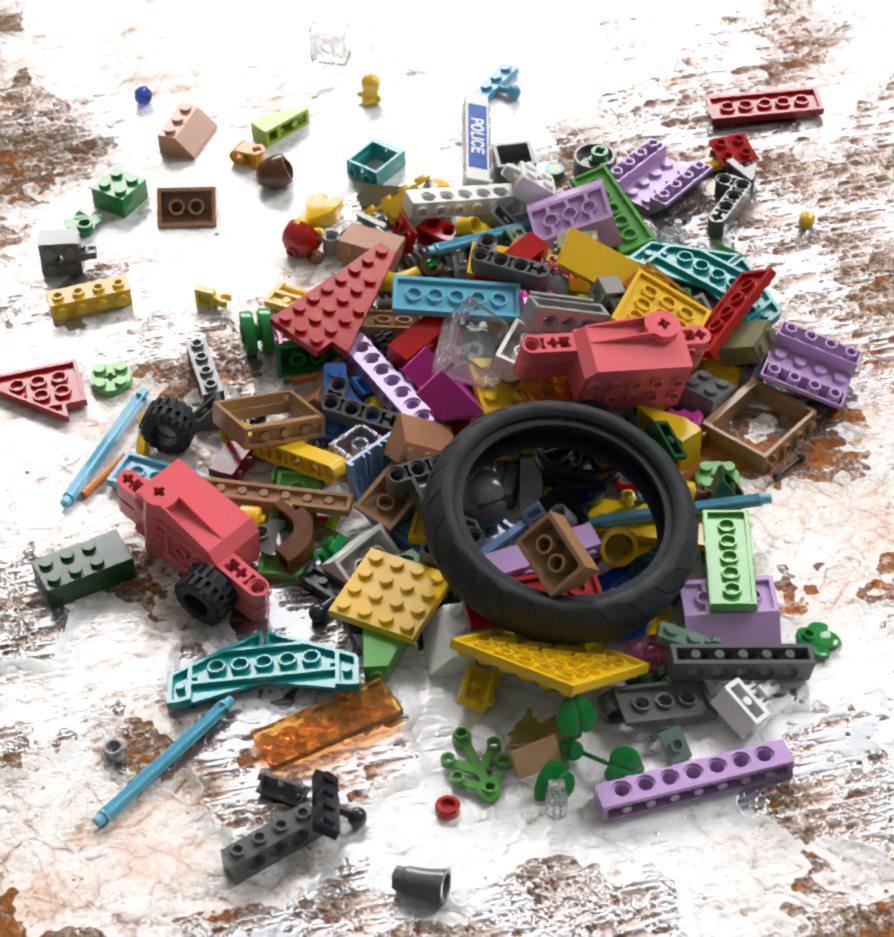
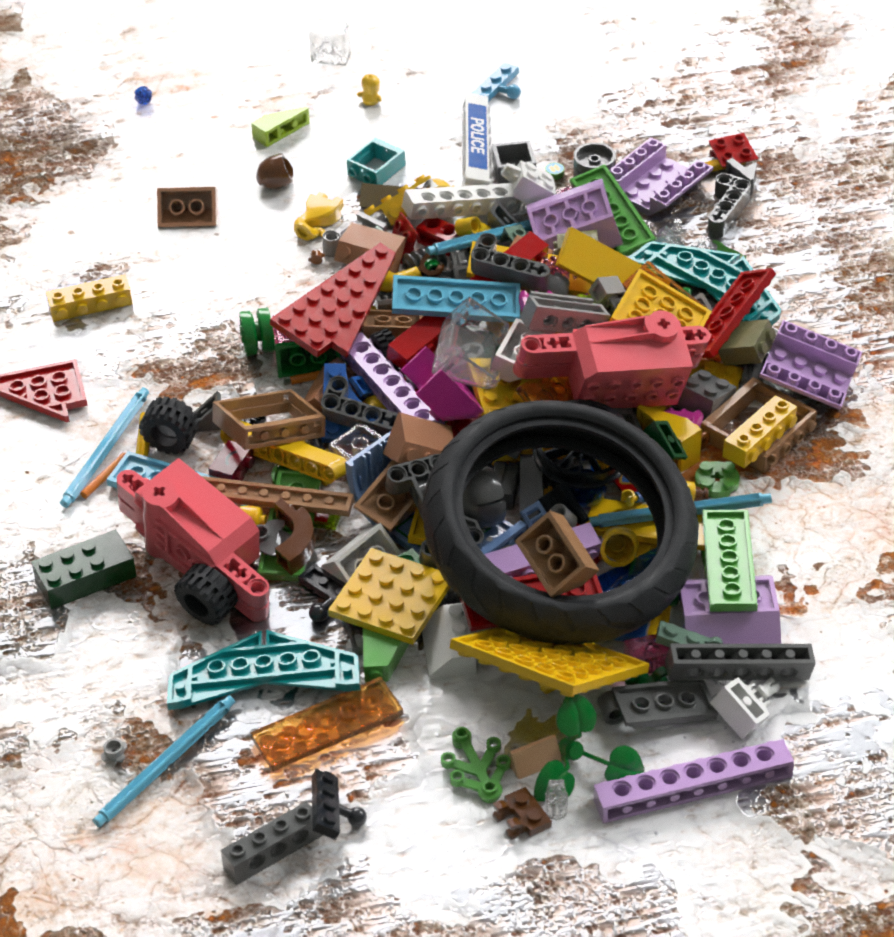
(63, 252): dark grey hinge -> none
(84, 223): plate -> none
(103, 372): plate -> none
(119, 192): green brick -> none
(186, 132): slope -> none
(203, 368): brick -> none
(208, 297): yellow plate -> none
(247, 154): light orange piece -> none
(281, 788): dark grey hinge -> none
(282, 296): yellow plate -> none
(300, 239): red cylinder -> none
(330, 547): green plate -> none
(423, 882): dark grey plant -> none
(447, 807): red tile -> none
(478, 688): yellow bracket -> none
(527, 813): none -> reddish brown plate
(599, 154): green bush -> none
(673, 743): sand green bracket -> none
(724, 485): dark green slope -> none
(760, 431): none -> yellow brick
(764, 105): plate -> none
(777, 475): black hinge -> none
(806, 220): yellow hinge -> none
(819, 637): green plate -> none

